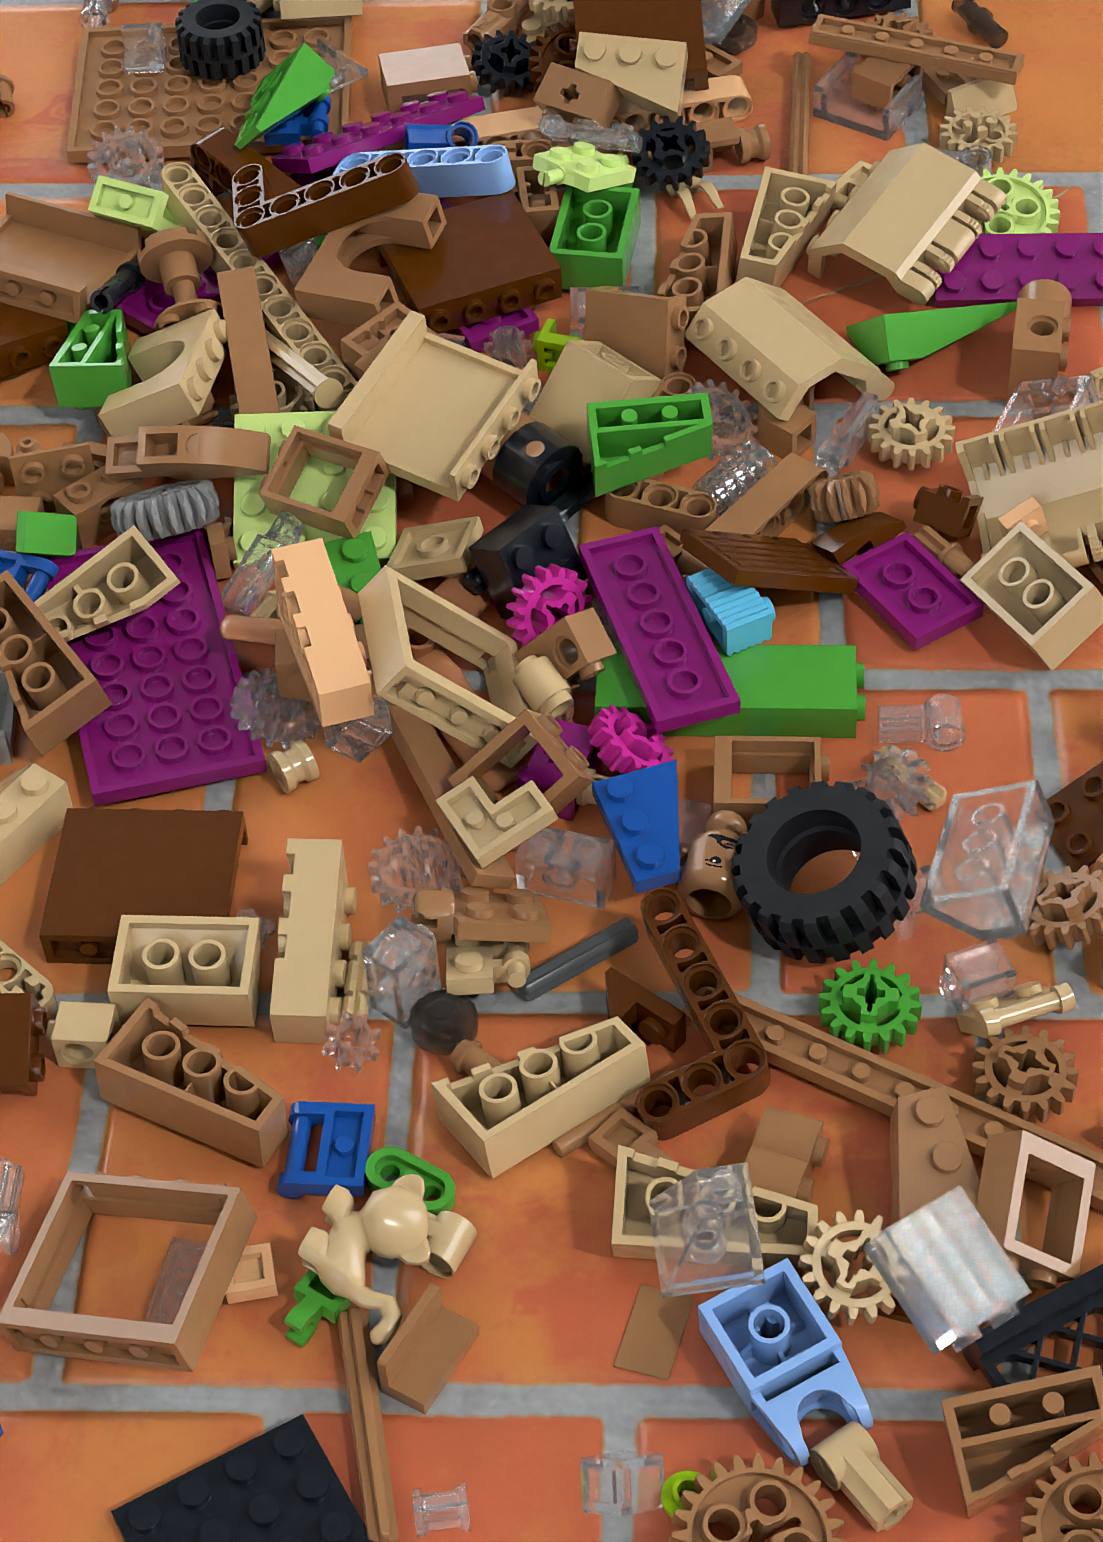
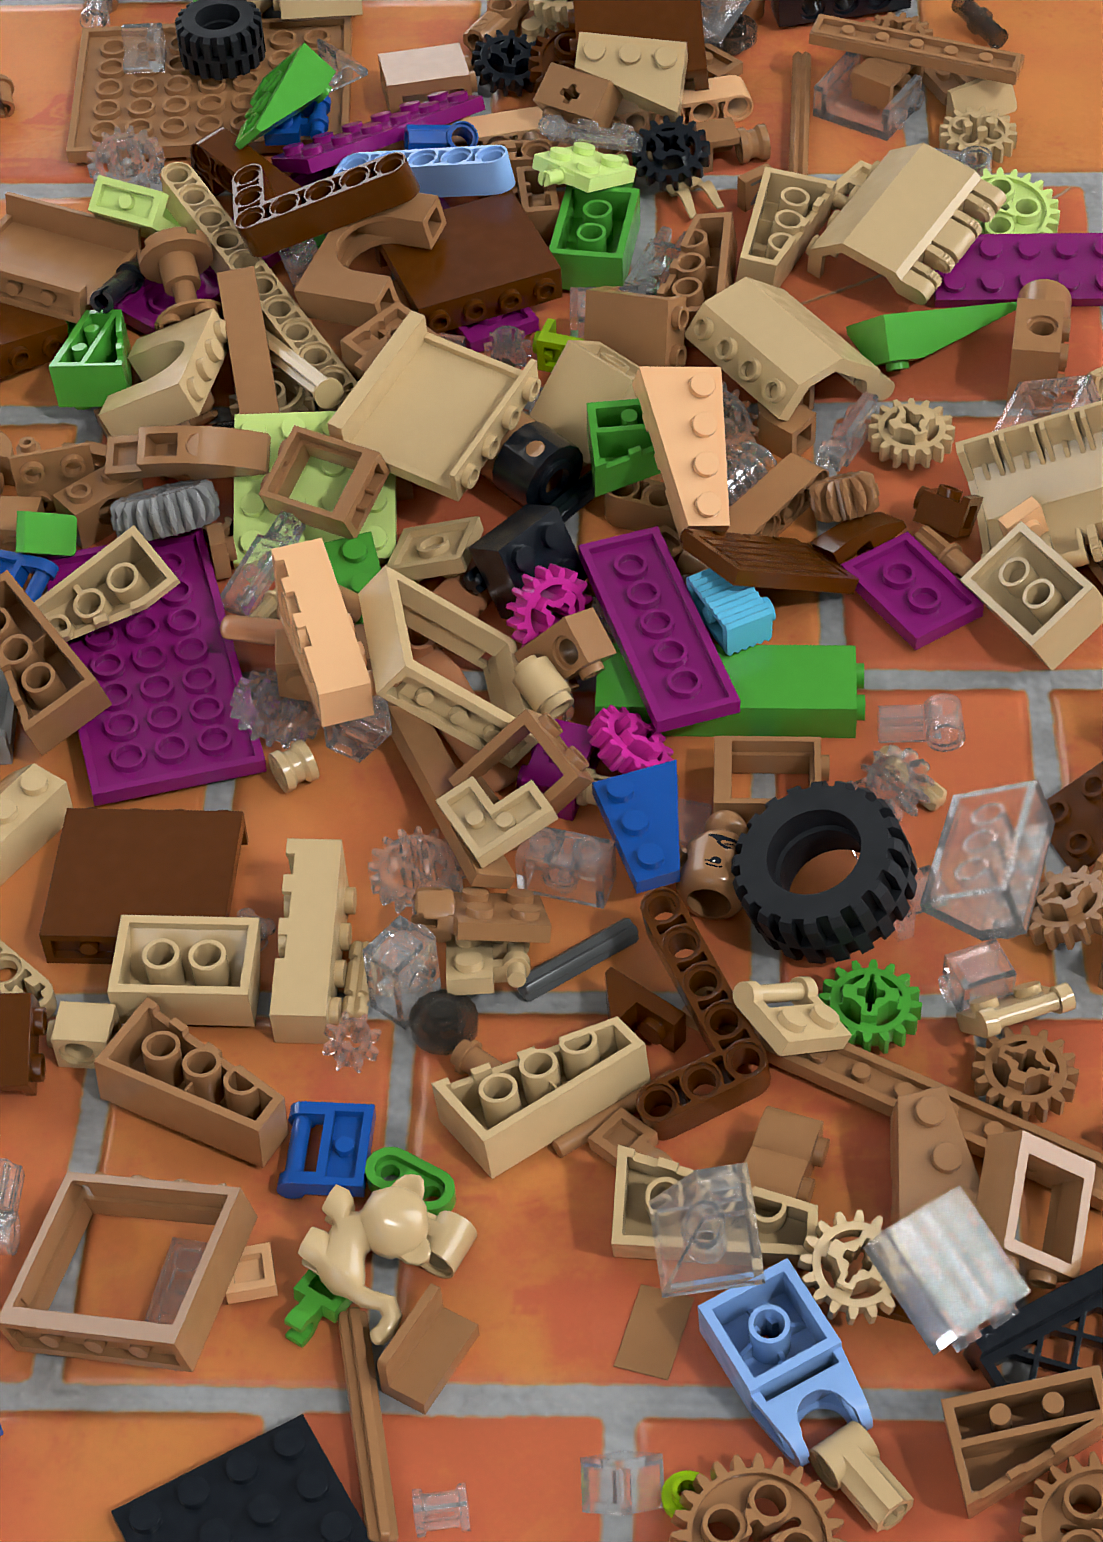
(655, 261): none -> clear hinge
(688, 436): none -> light nougat wedge
(748, 187): none -> medium nougat tile
(793, 1029): none -> tan plate

